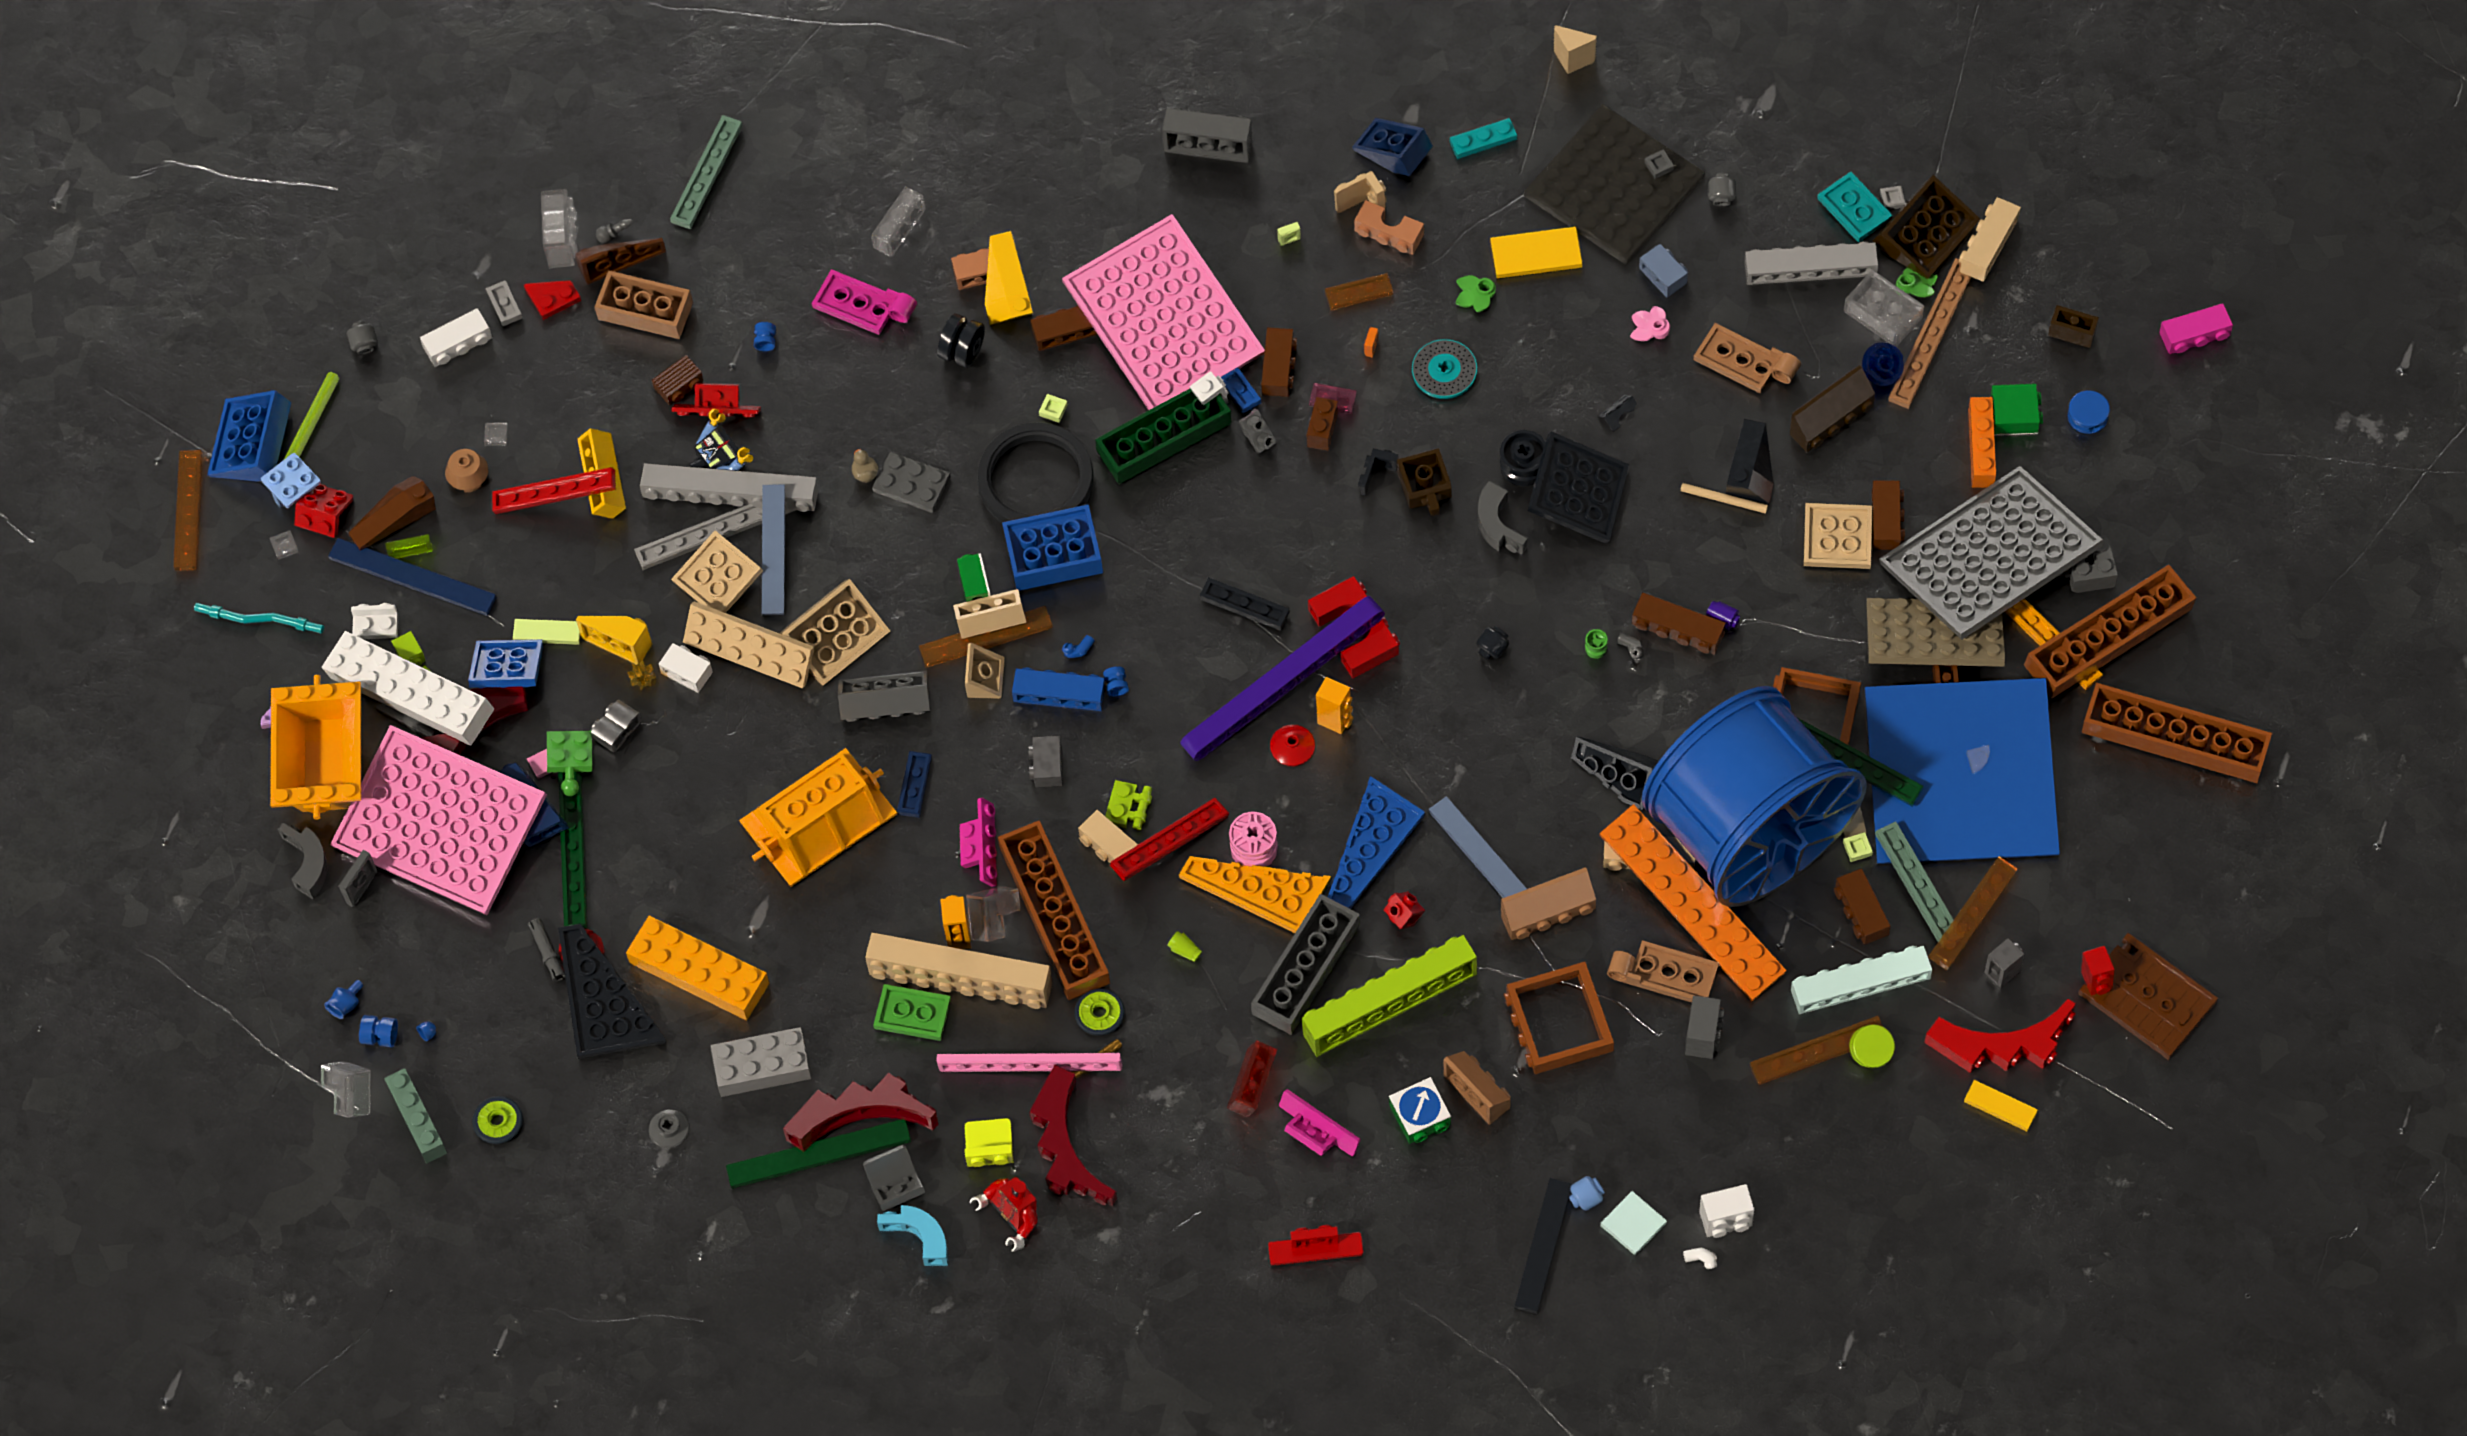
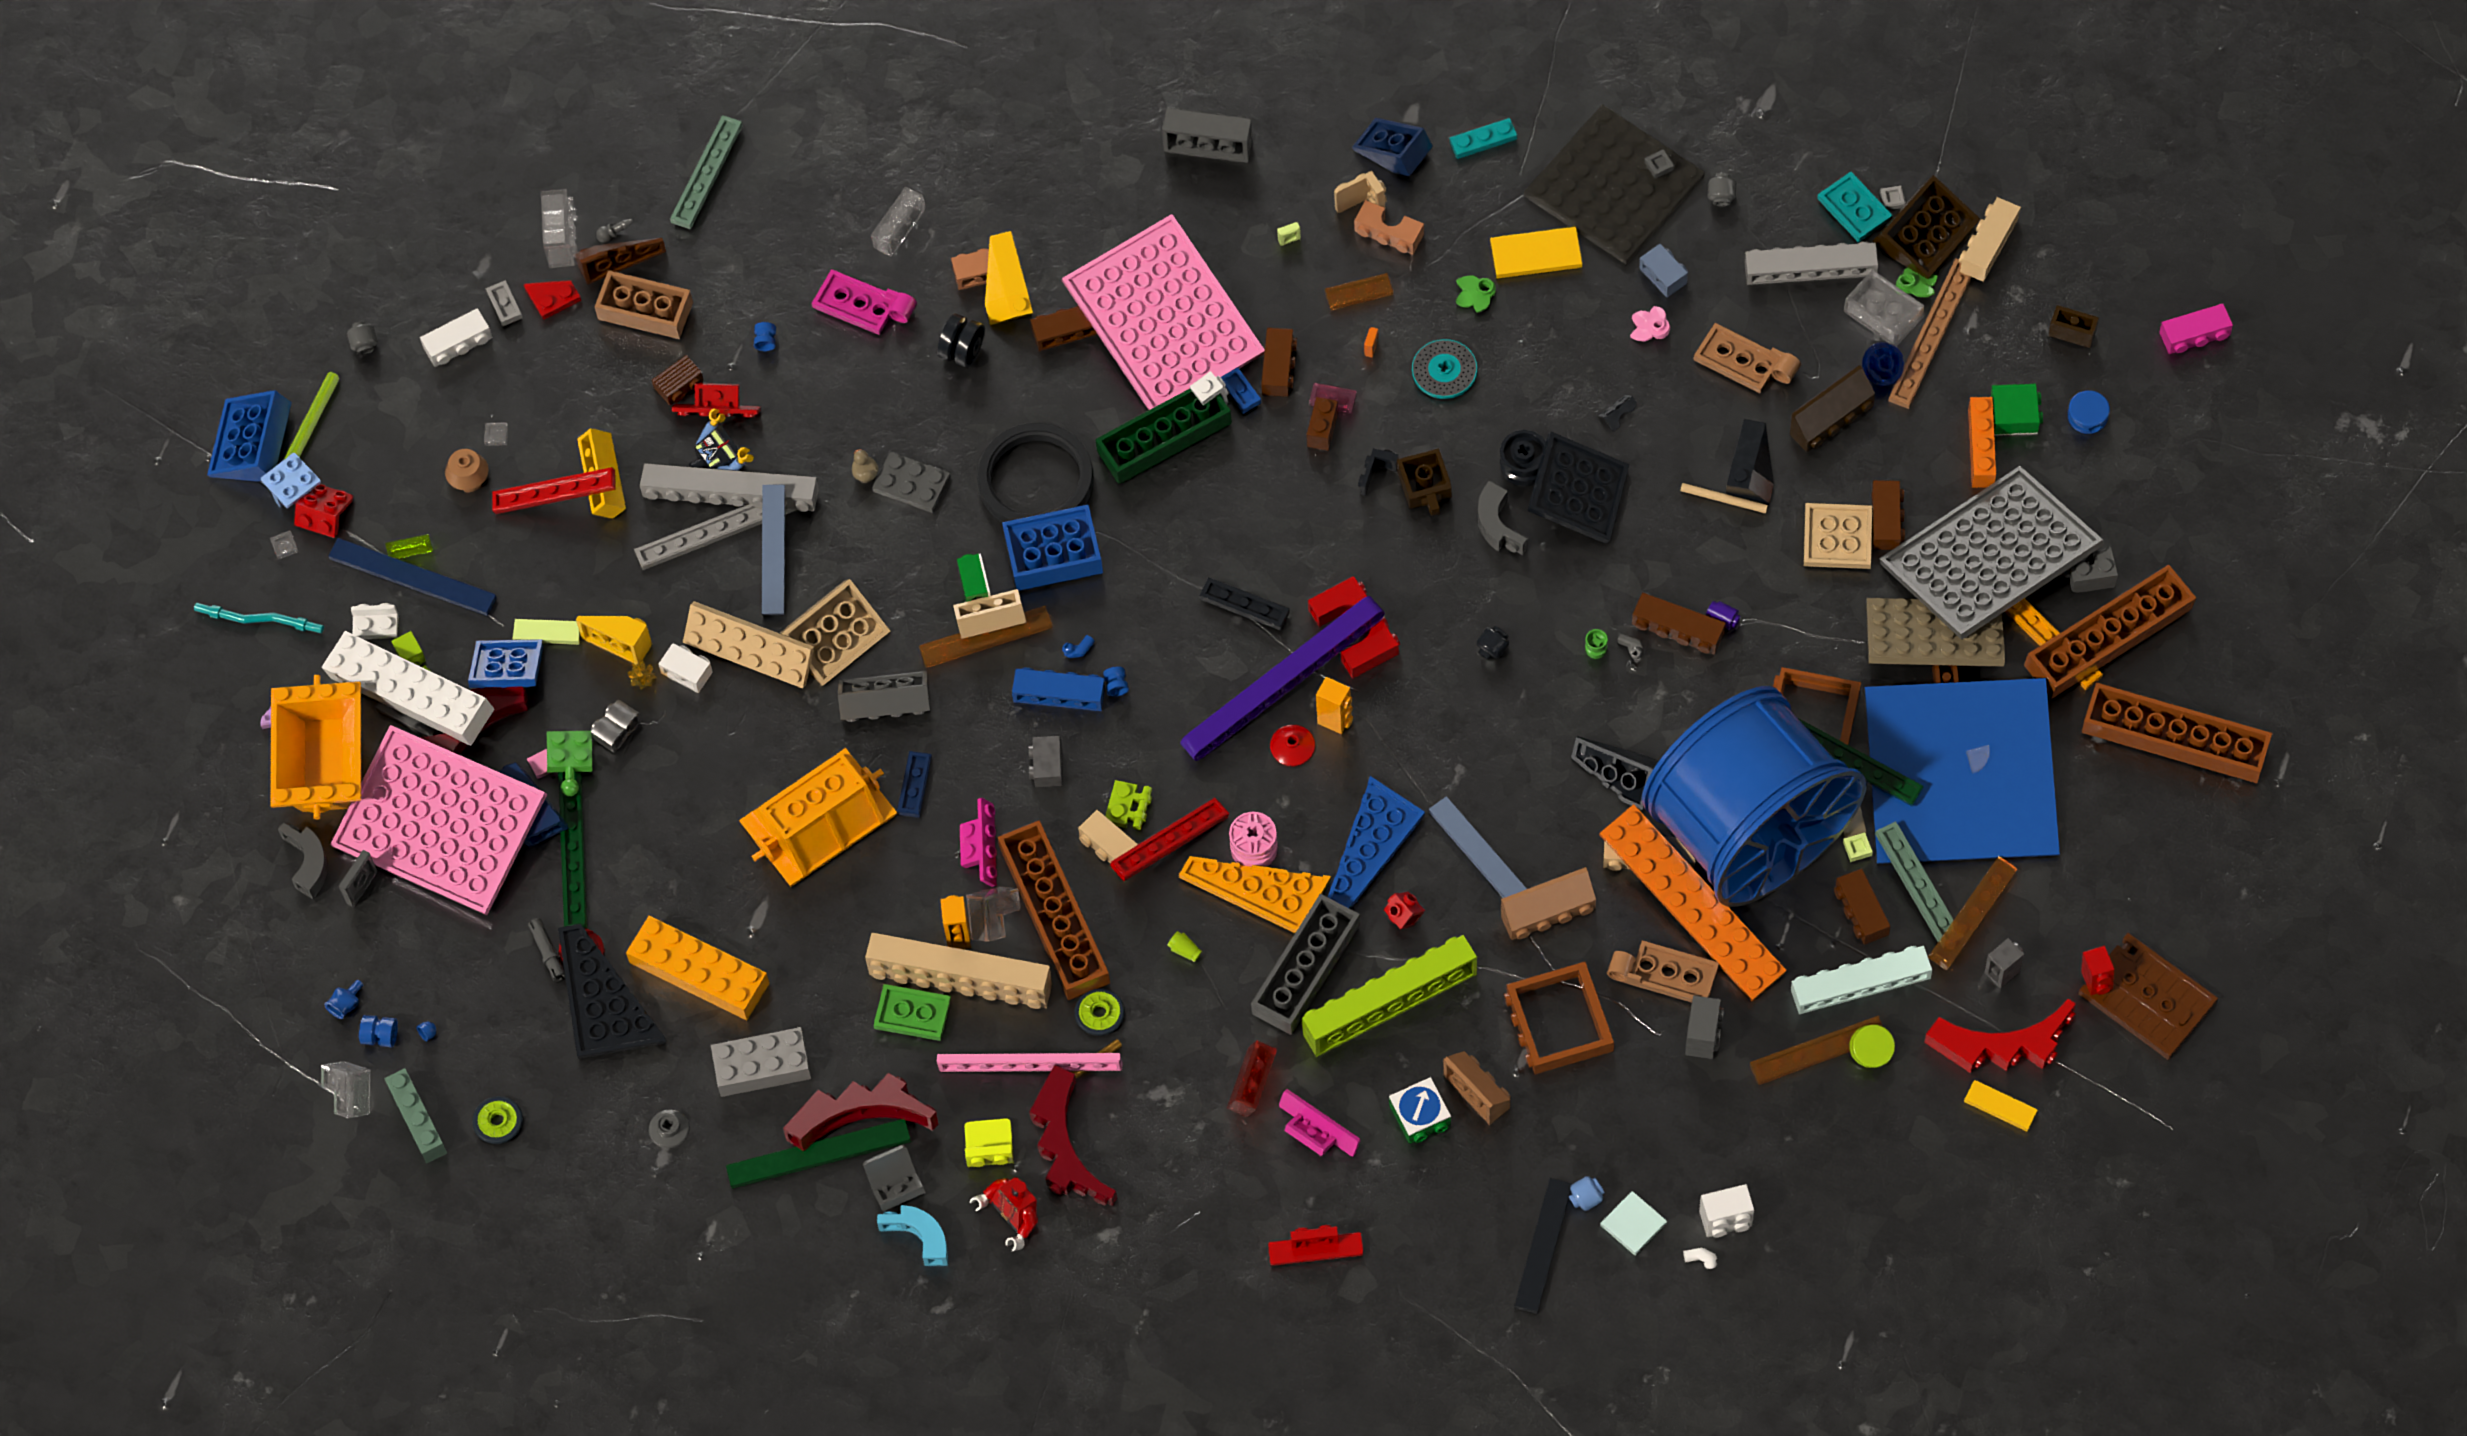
(188, 510): clear orange tile -> none
(398, 508): reddish brown wedge -> none
(717, 574): tan plate -> none
(983, 673): tan slope -> none
(1053, 408): yellowish green plate -> none
(1257, 431): dark grey hips -> none
(1574, 48): tan slope -> none

